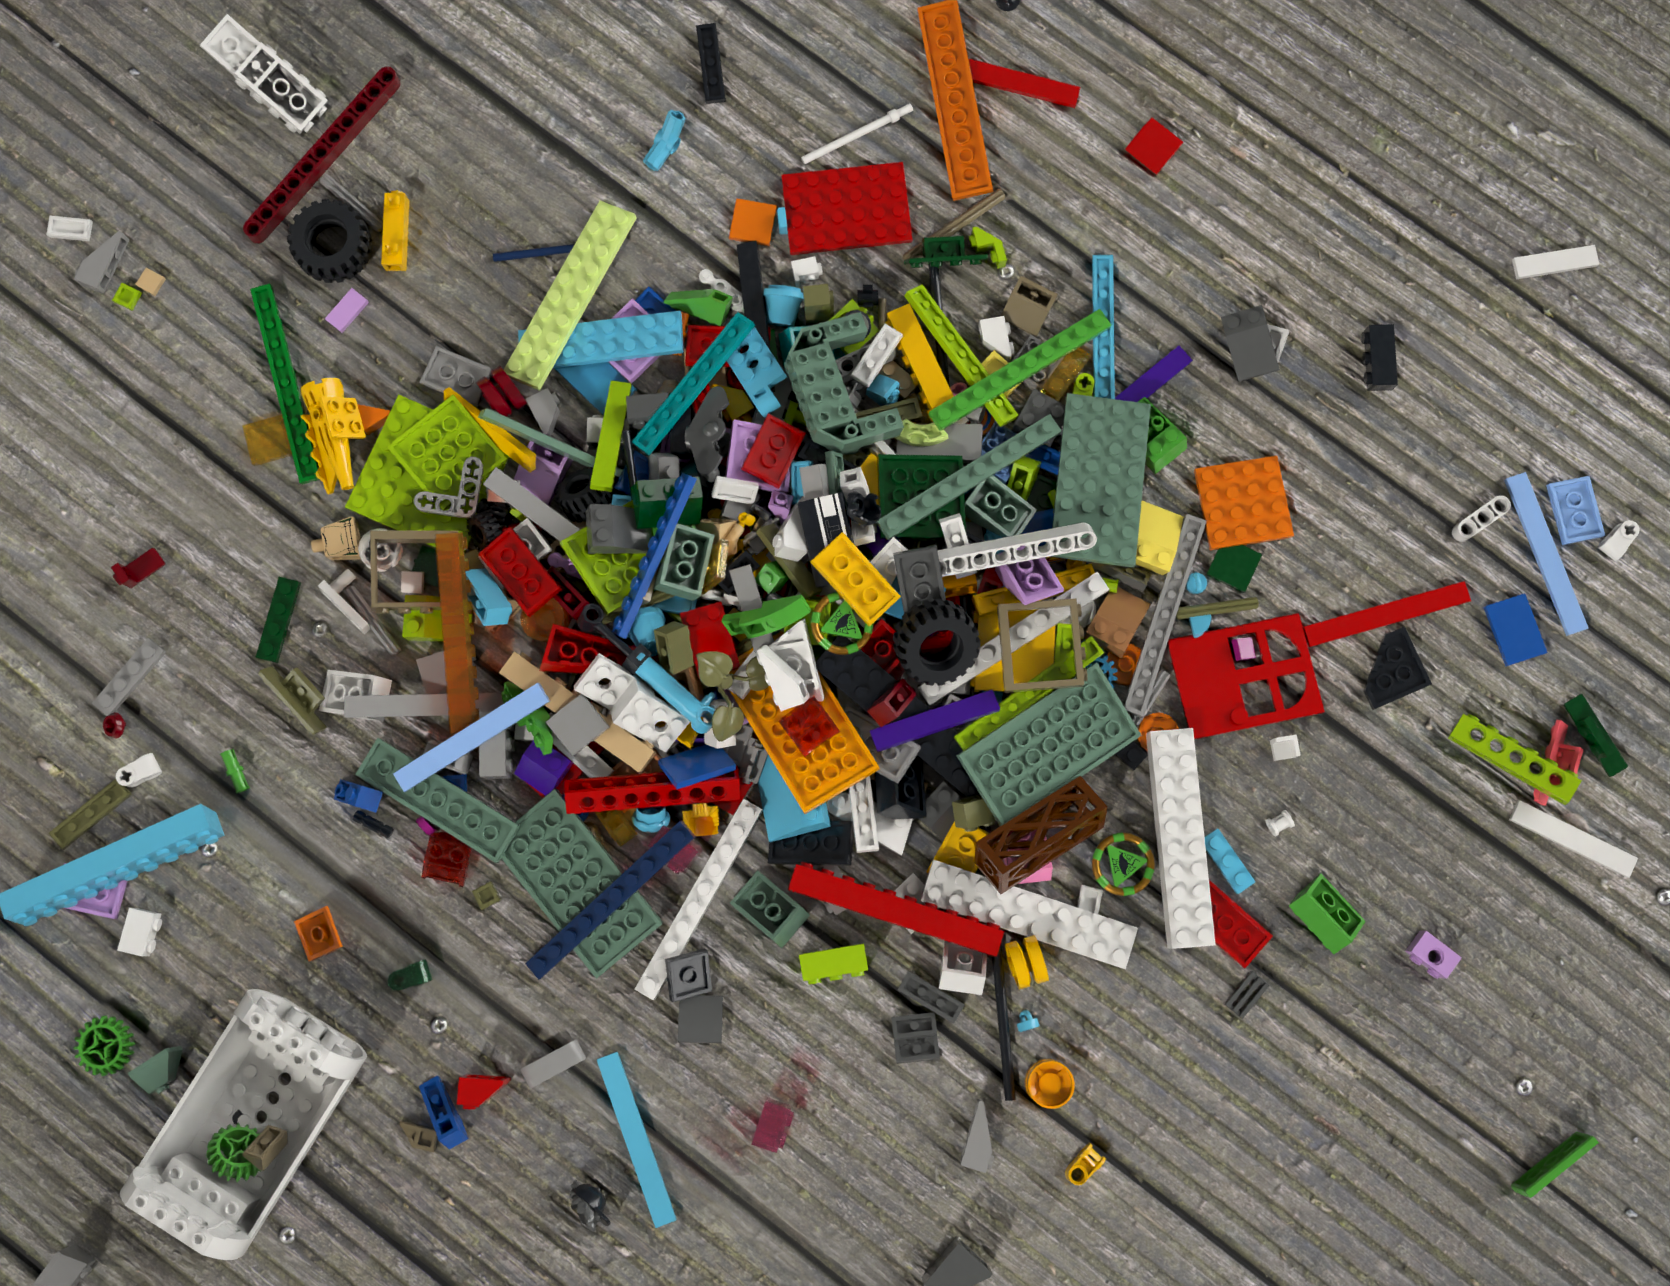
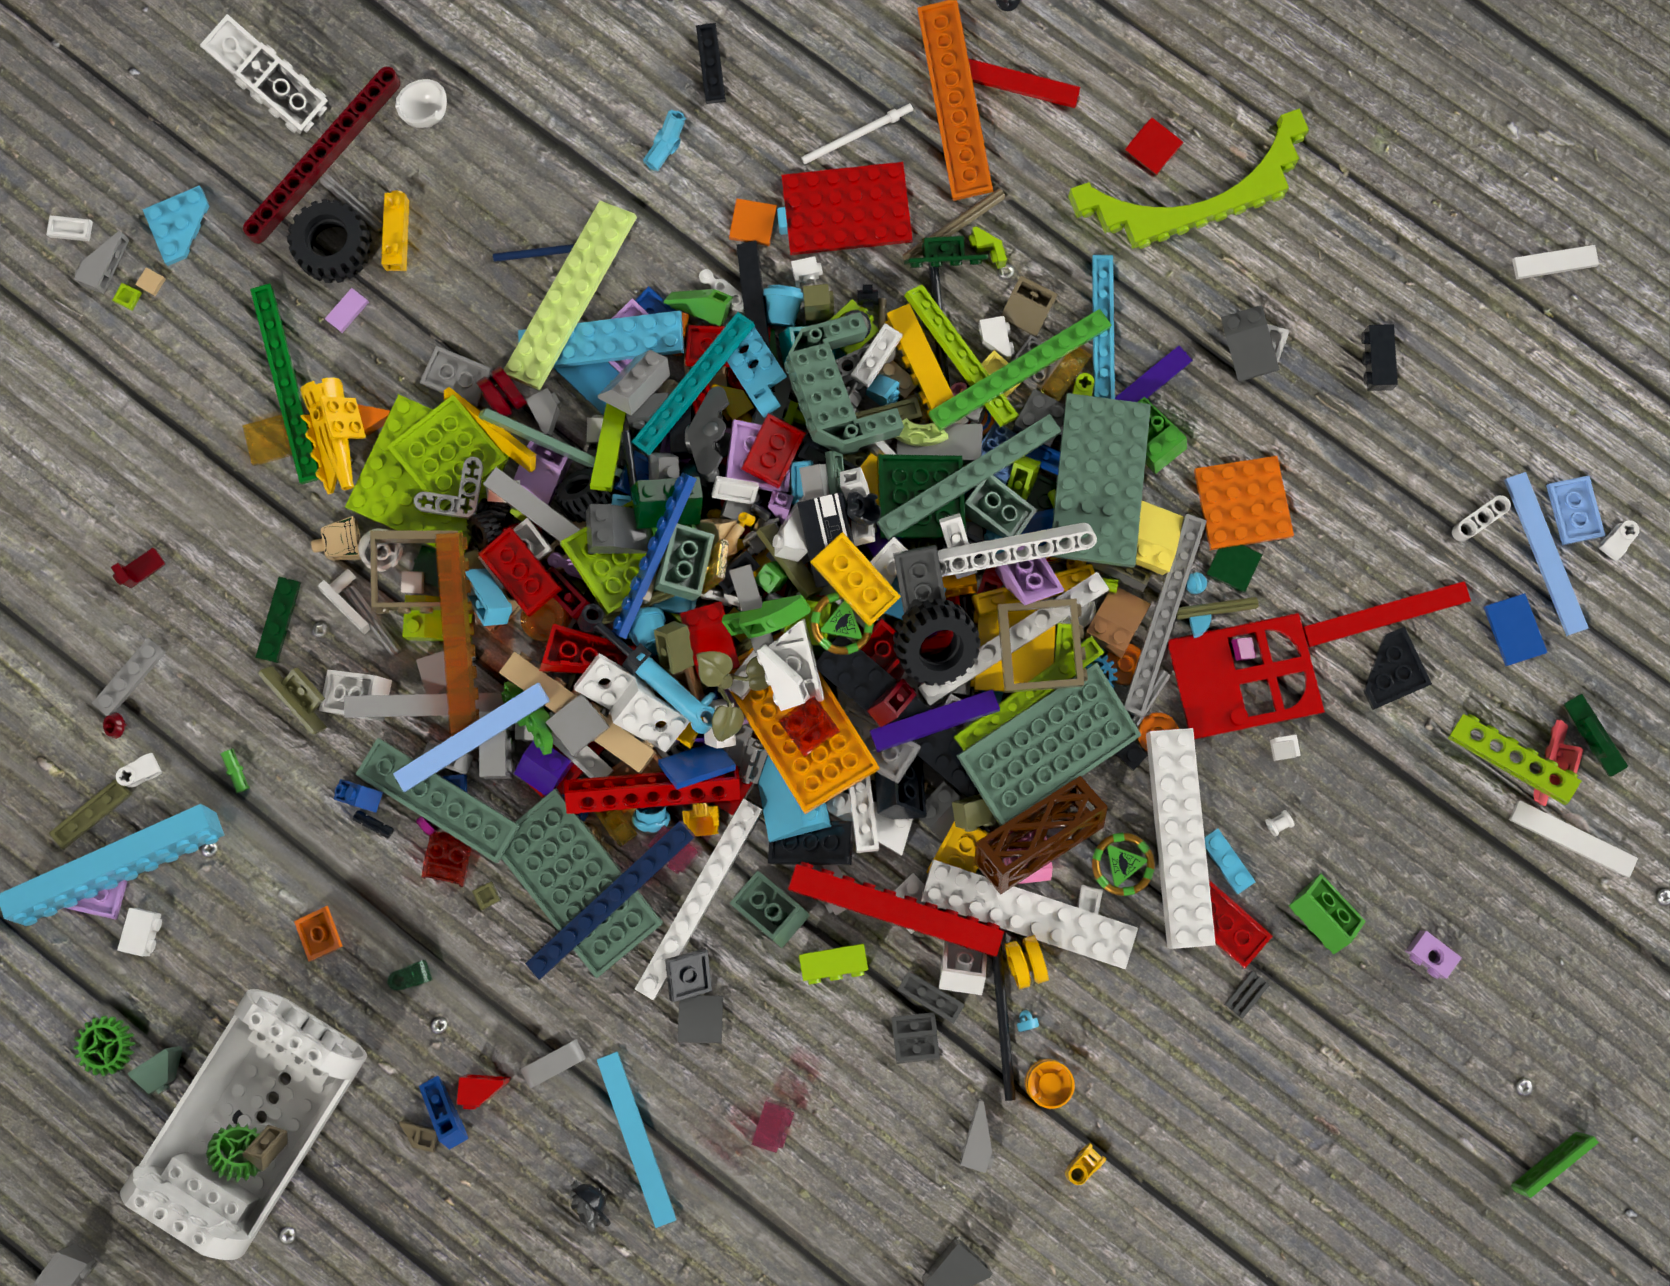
(177, 223): none -> medium azure plate
(422, 103): none -> white cylinder
(636, 382): none -> light grey slope
(1151, 224): none -> lime arch

